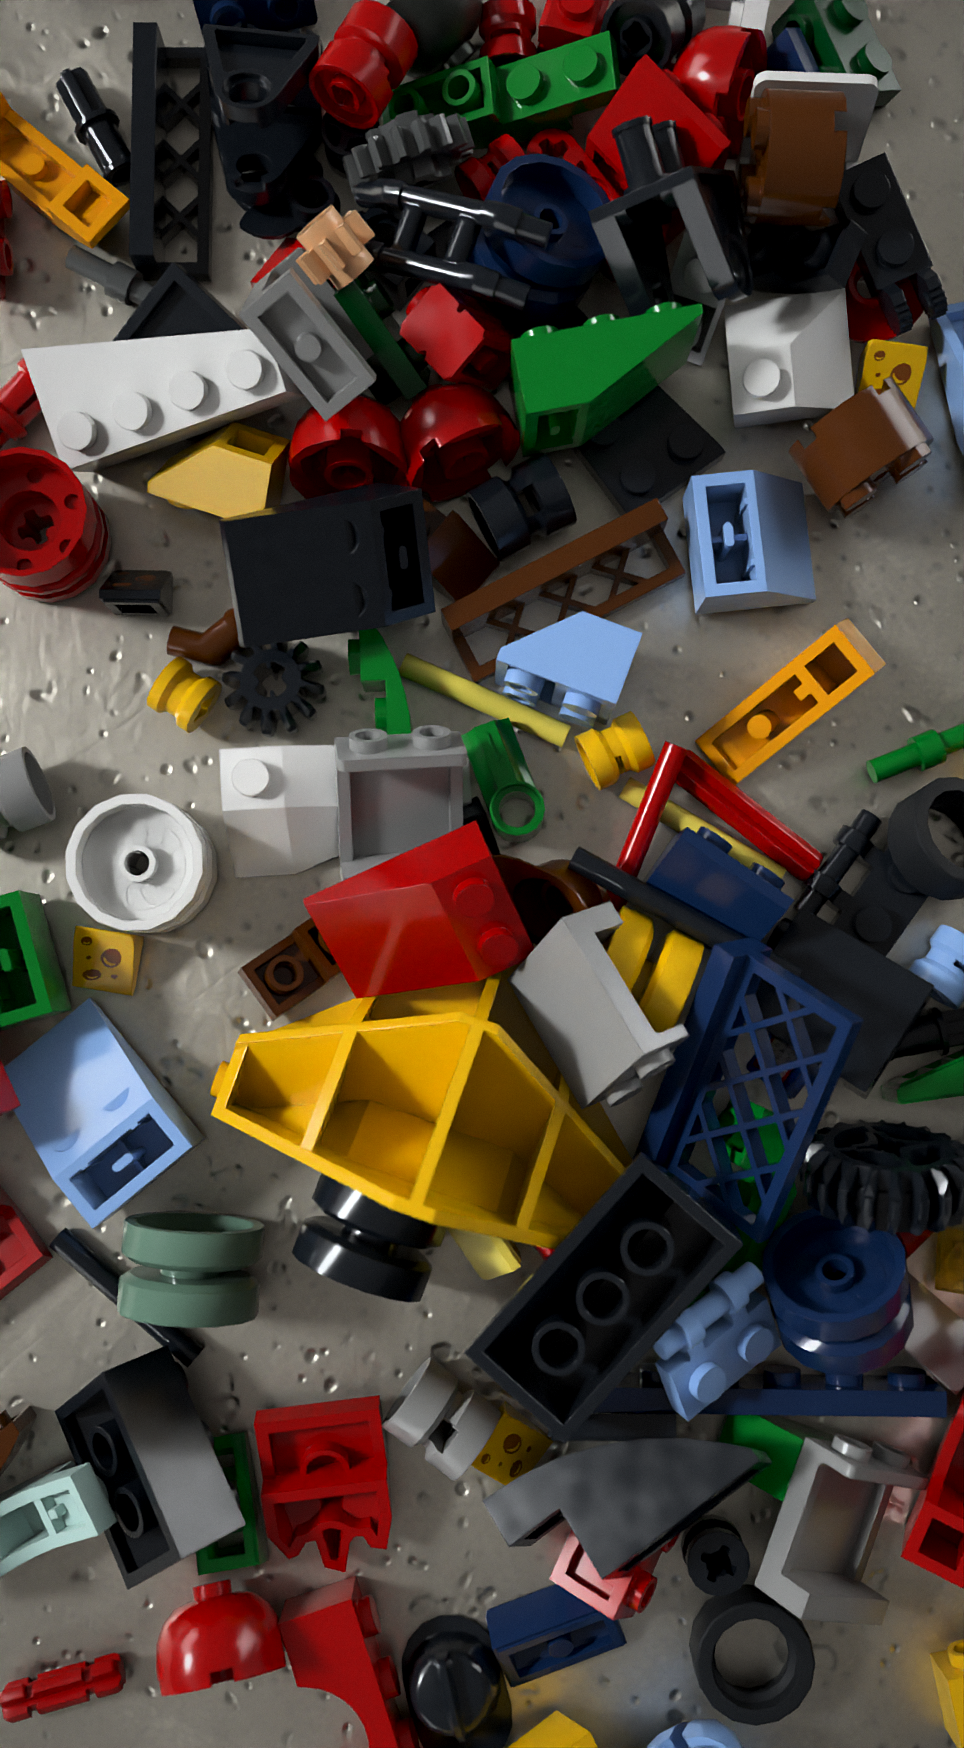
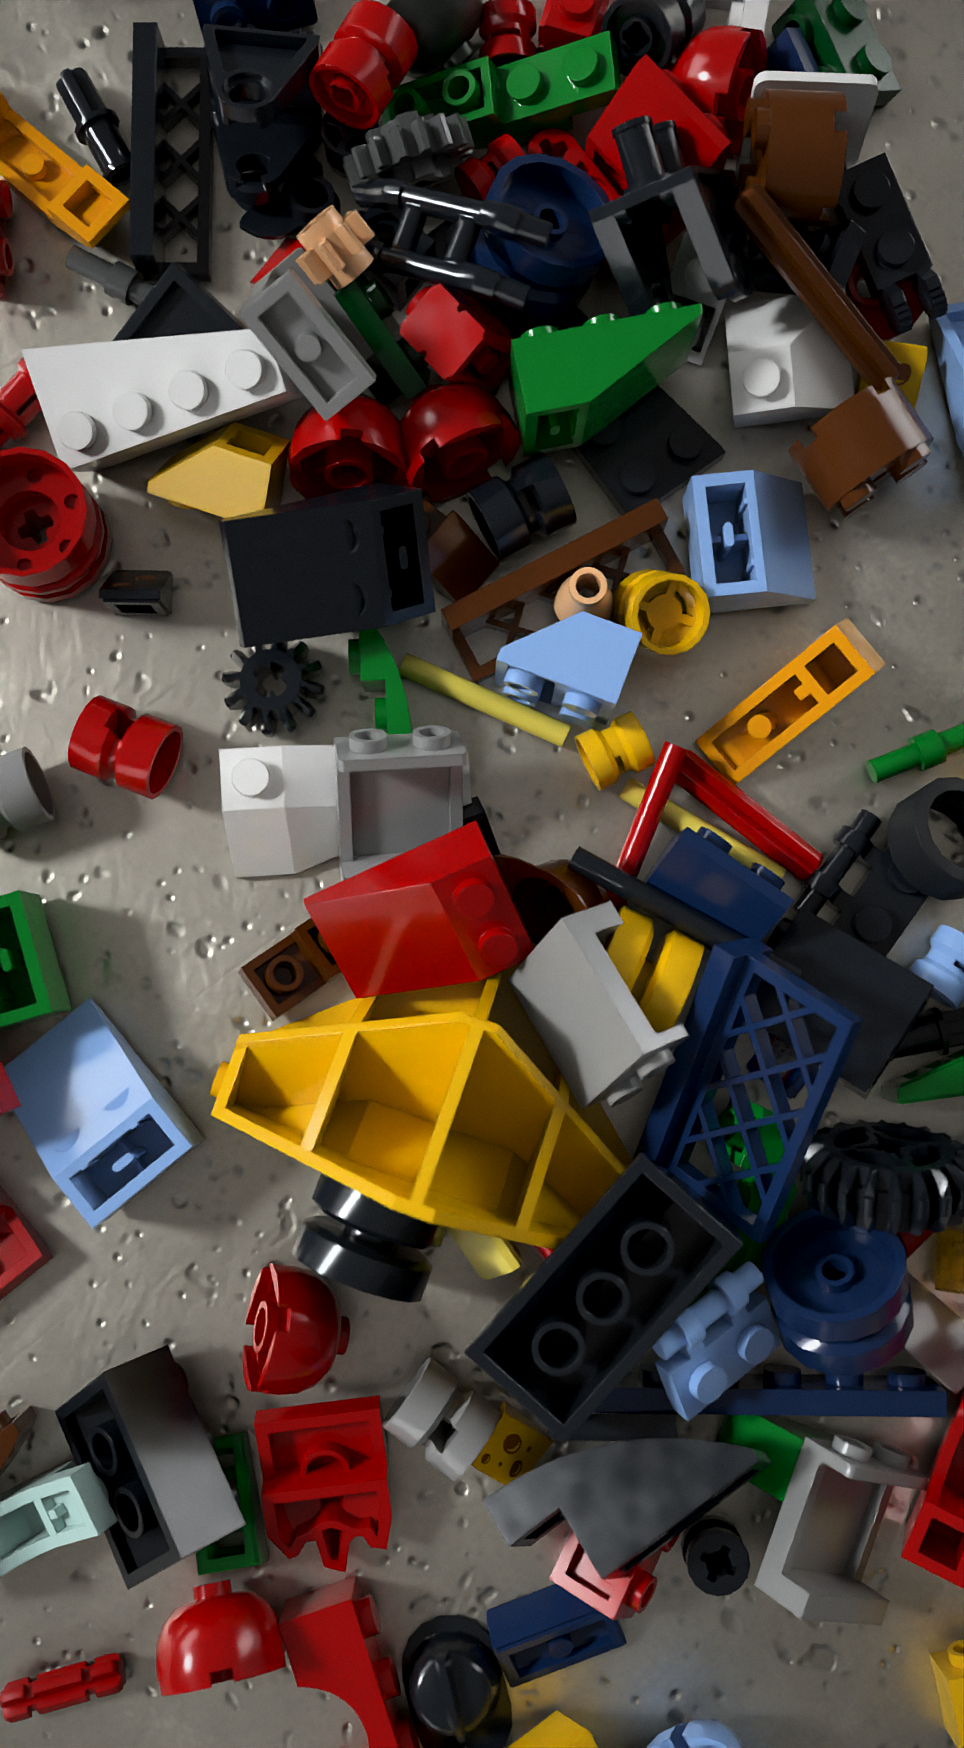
(105, 856): white wheel -> none
(106, 960): yellow slope -> none
(107, 1280): black bar -> none
(115, 743): none -> red wheel
(184, 694): yellow wheel -> none
(190, 1269): sand green wheel -> none
(210, 647): reddish brown arm -> none
(294, 1331): none -> red cylinder
(503, 776): green piece -> none
(569, 602): none -> light nougat cone
(664, 607): none -> yellow wheel
(763, 1702): black tyre -> none
(814, 285): none -> reddish brown axle

